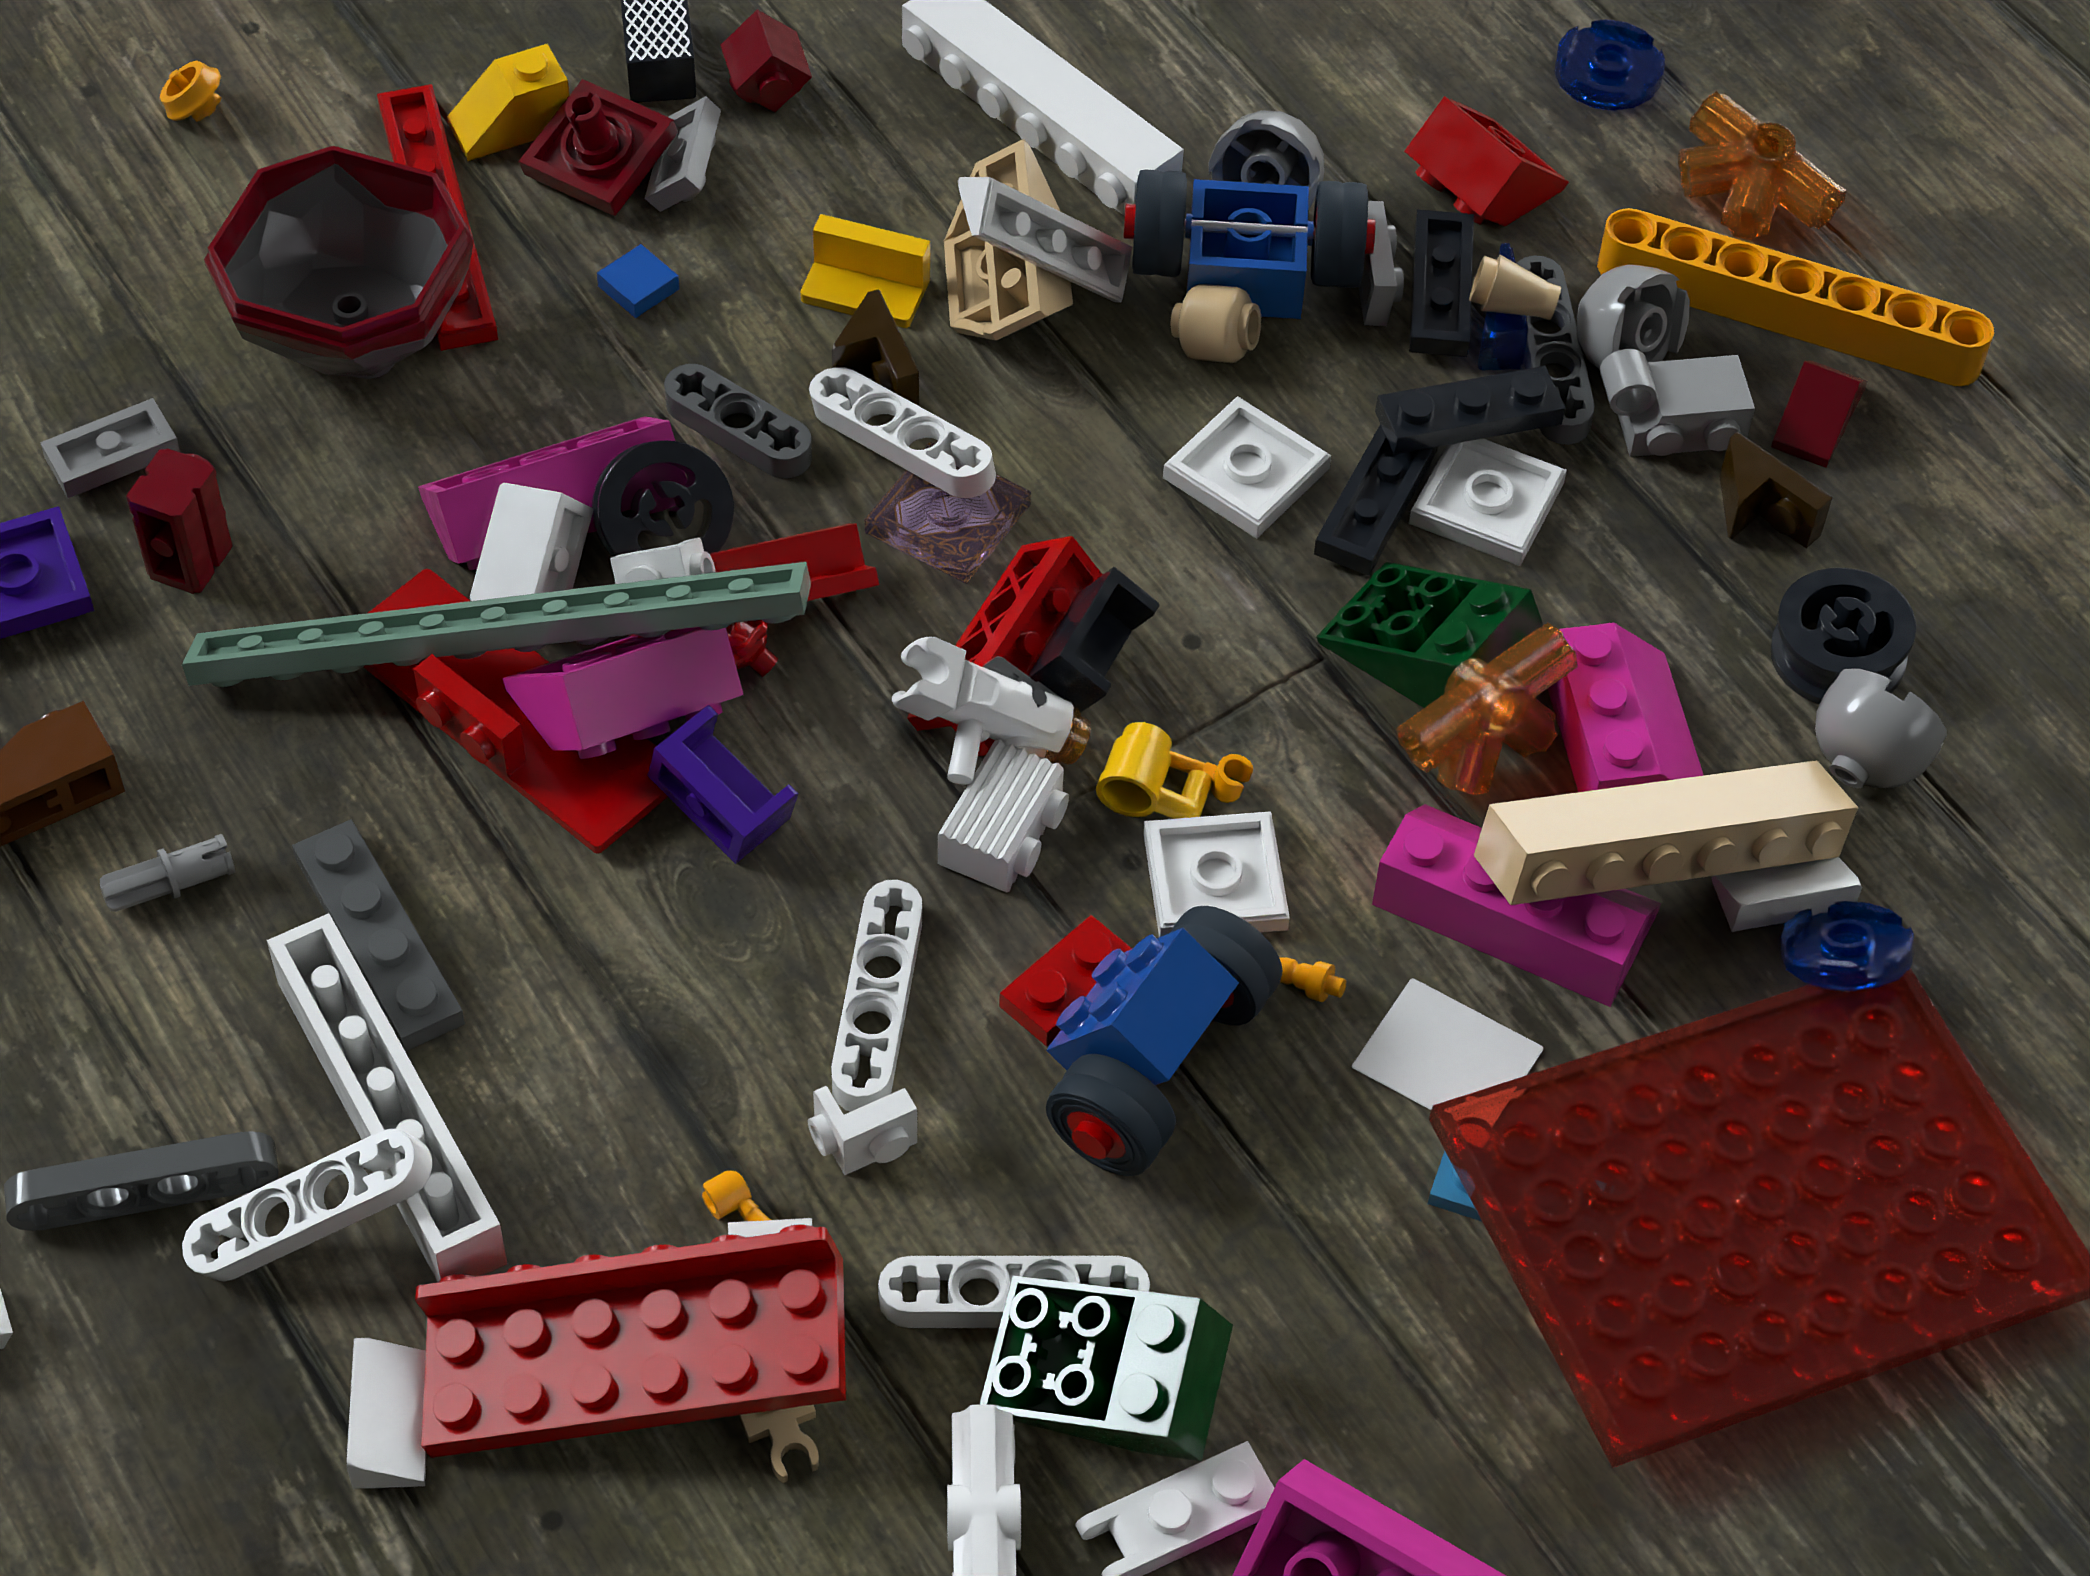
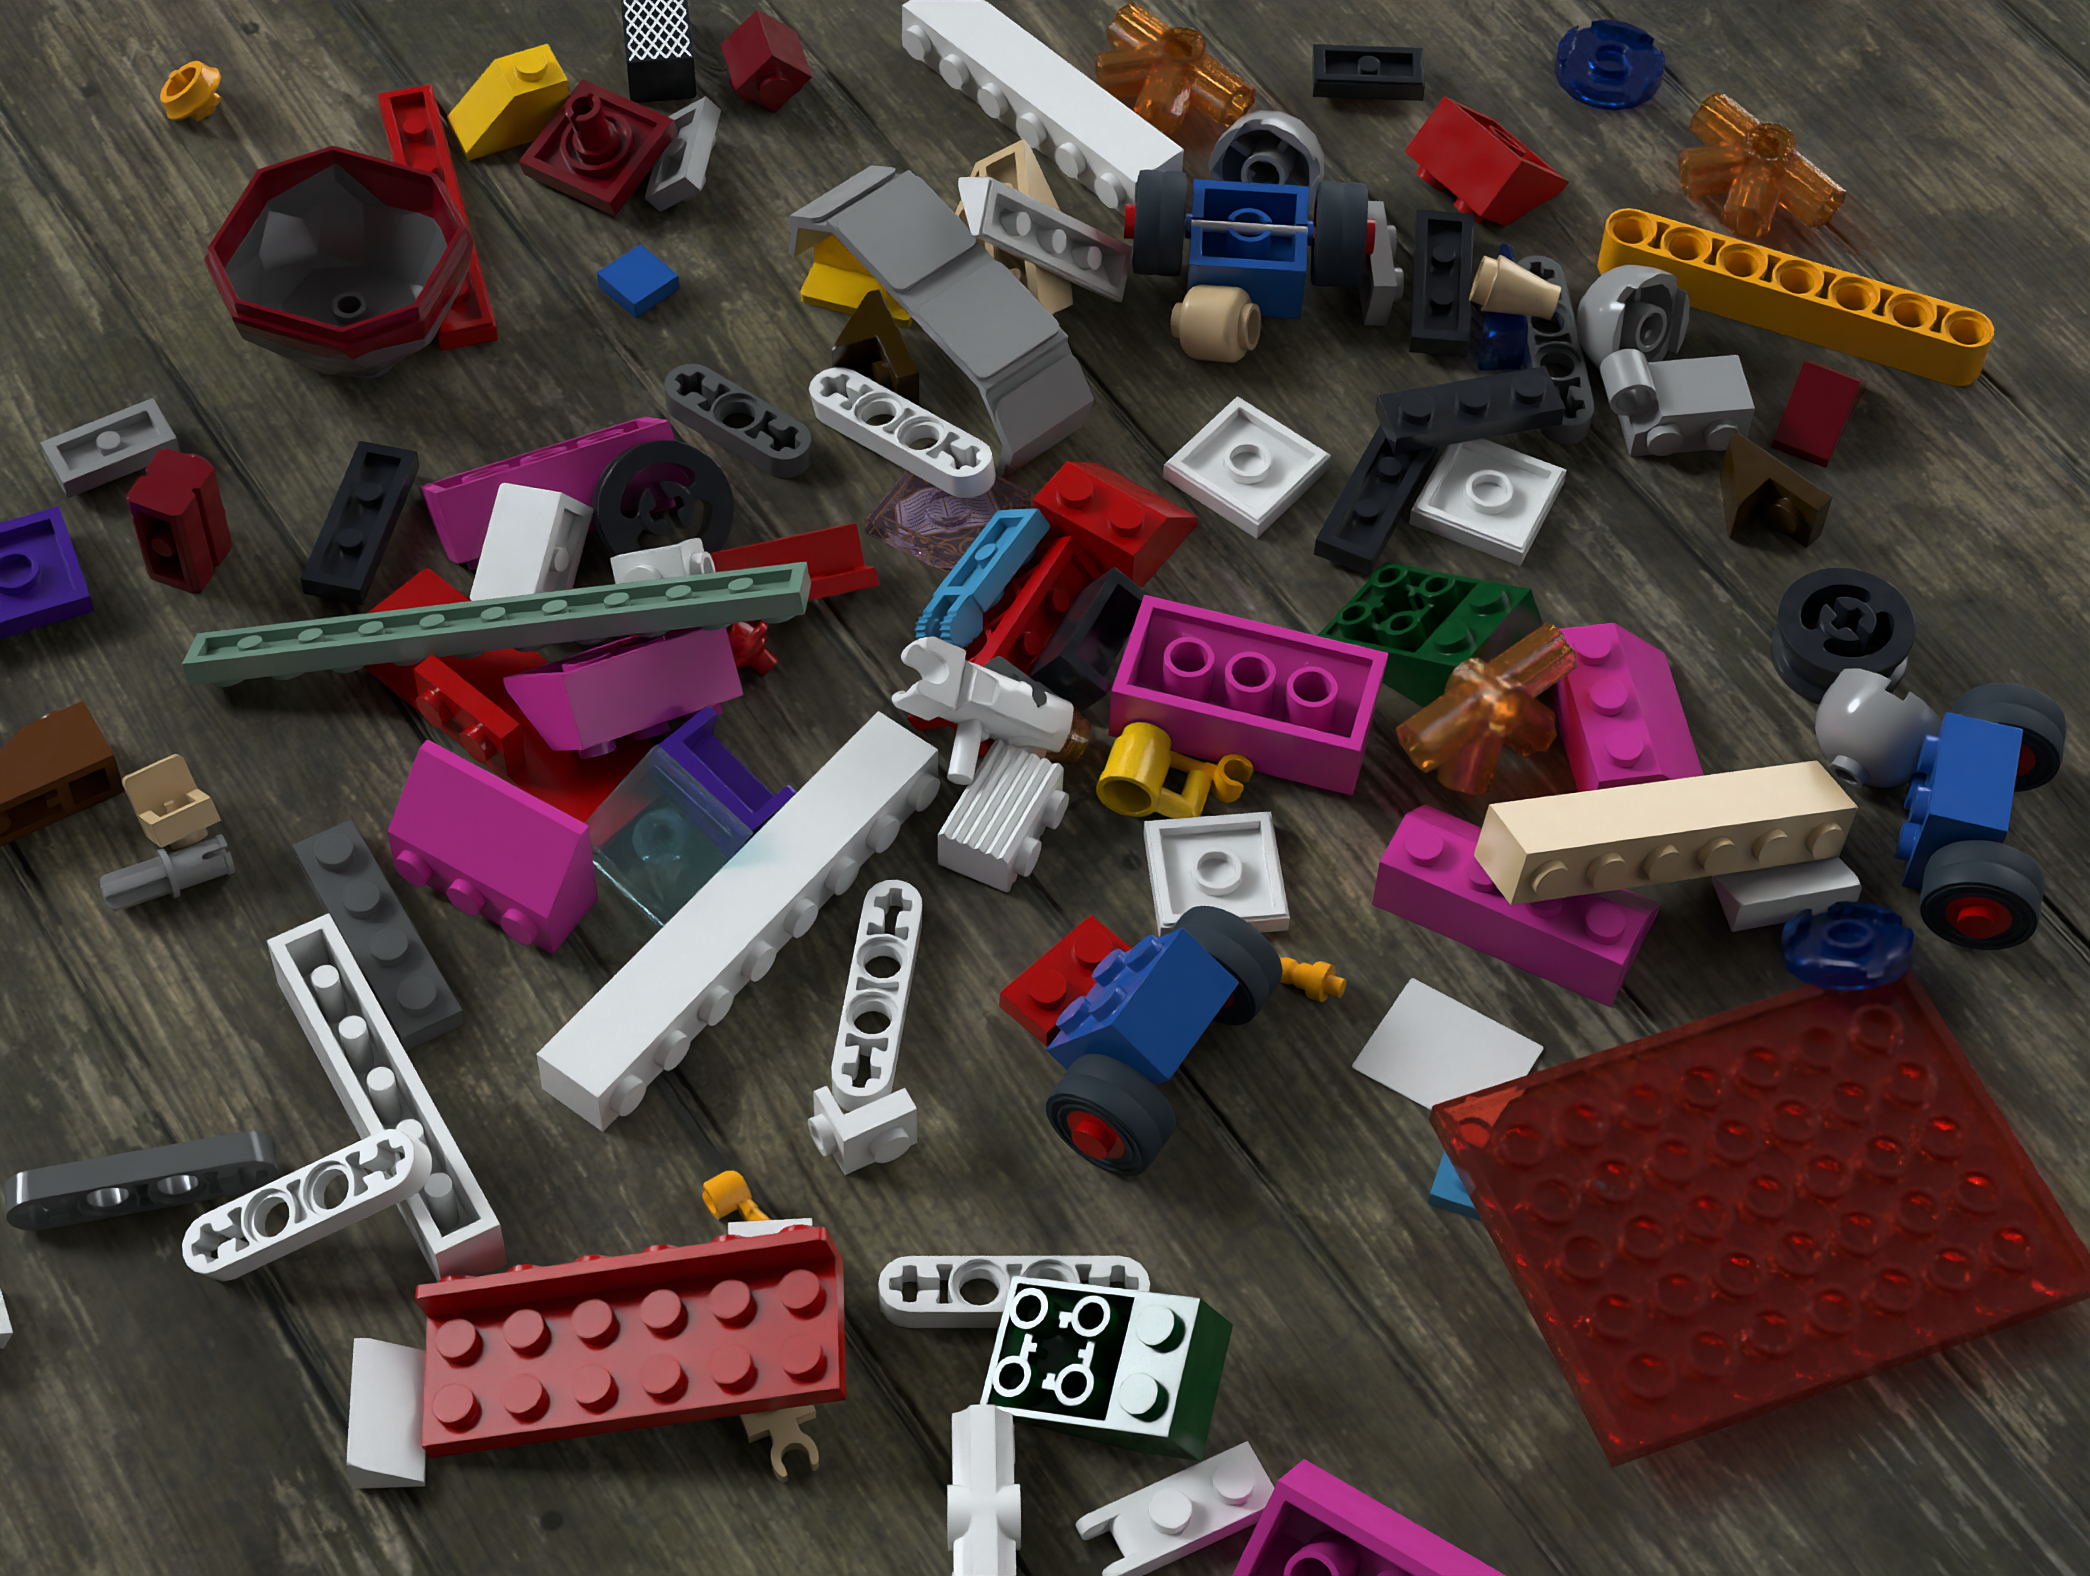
(170, 803): none -> tan bracket
(360, 523): none -> black plate
(493, 849): none -> dark pink slope
(662, 836): none -> clear light blue tile
(739, 922): none -> white brick
(961, 301): none -> light grey windscreen
(981, 576): none -> dark azure hinge
(1113, 519): none -> red slope
(1168, 72): none -> clear orange piece
(1249, 690): none -> dark pink slope
(1368, 72): none -> black plate
(1960, 811): none -> brick

